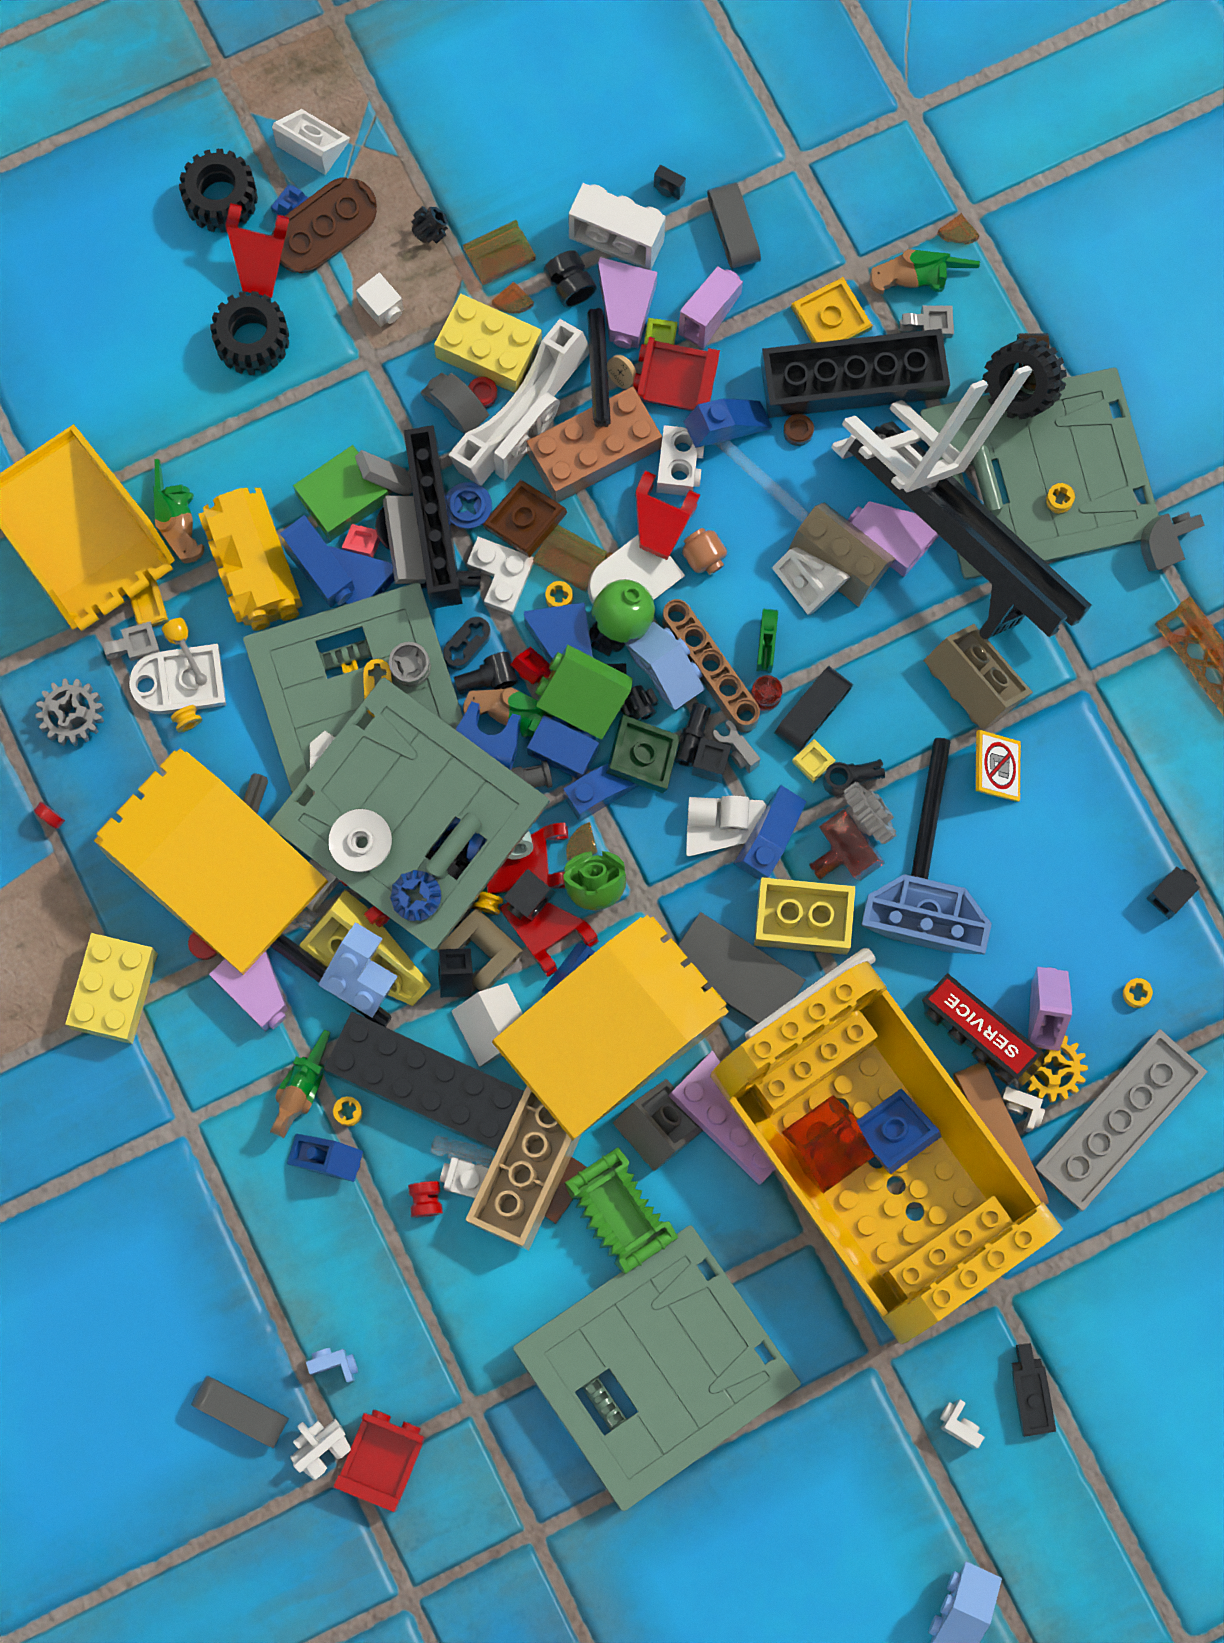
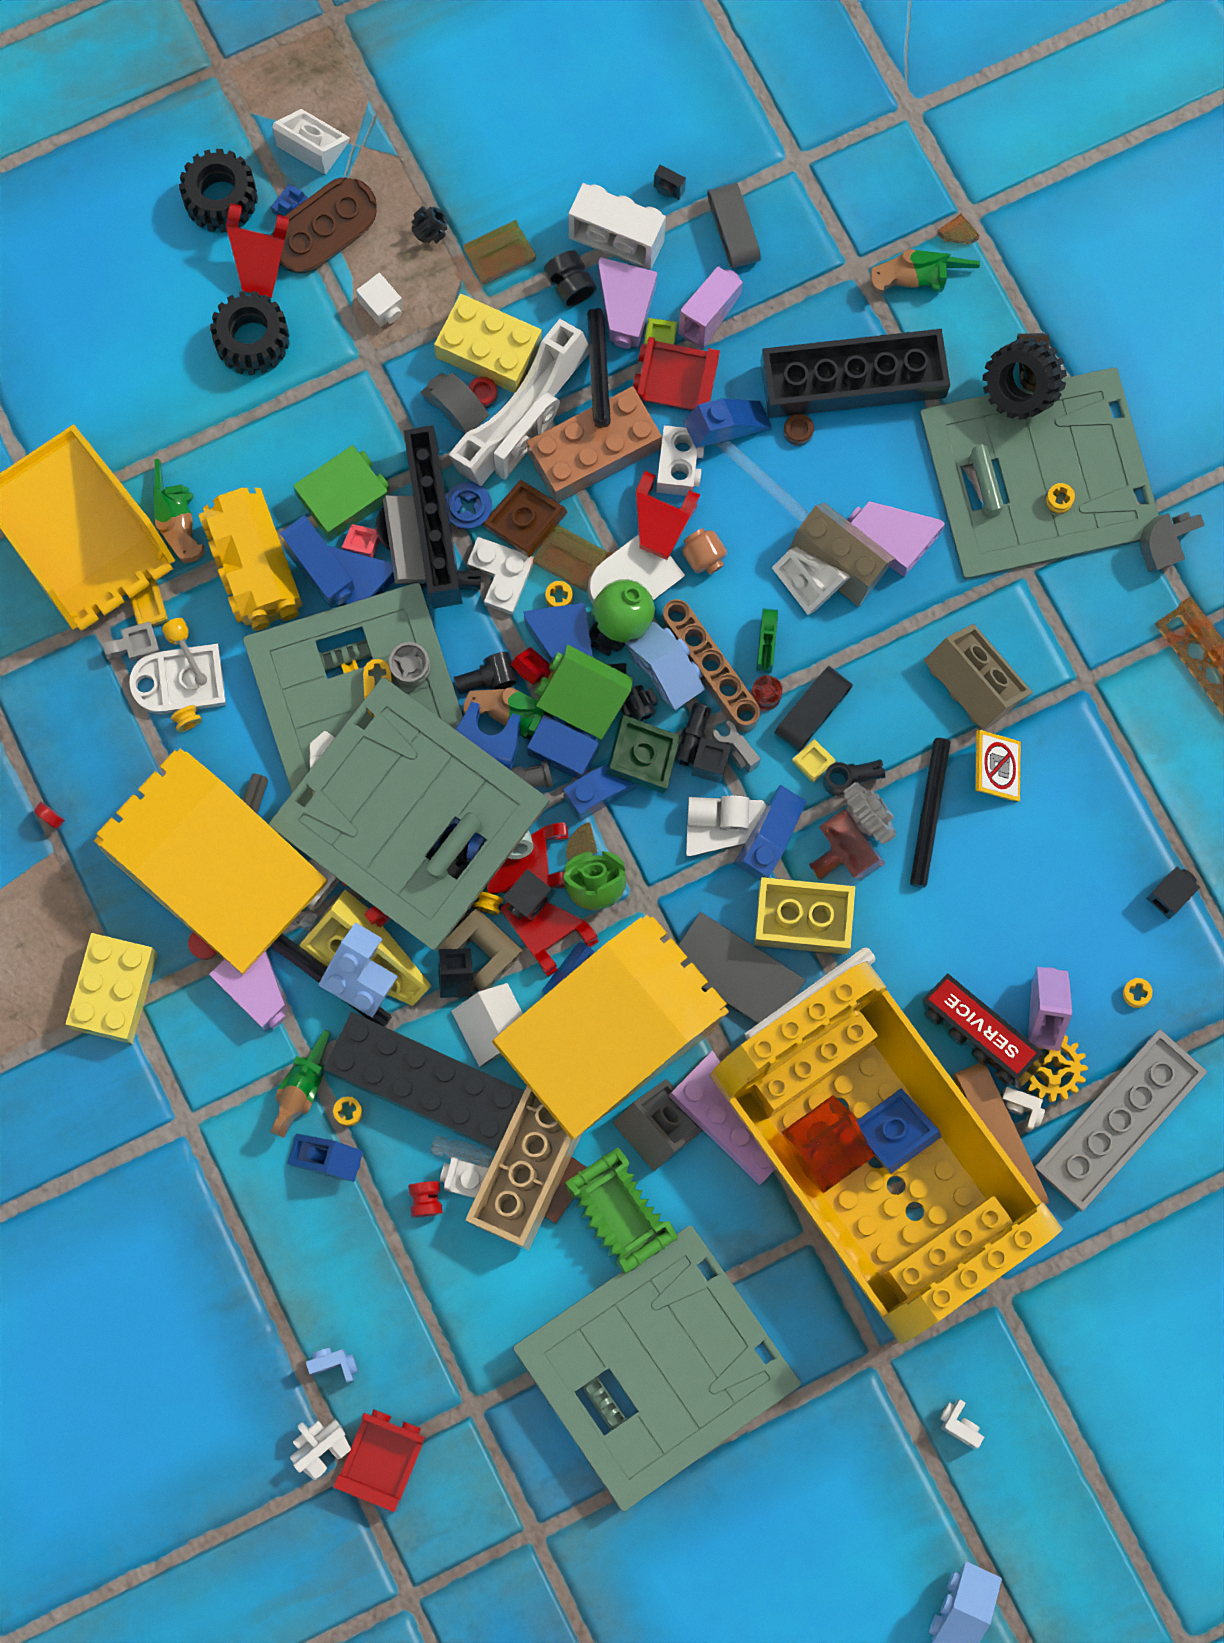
(67, 725): light grey gear -> none
(239, 1411): dark grey beam -> none
(349, 830): white dish -> none
(384, 473): light grey tile -> none
(419, 909): blue gear -> none
(472, 648): black beam -> none
(513, 300): clear orange tile -> none
(621, 371): tan piece -> none
(831, 313): yellow tile -> none
(928, 915): medium blue wedge -> none
(930, 318): light grey plate -> none
(1018, 576): black piece -> none
(1032, 1393): black hinge -> none

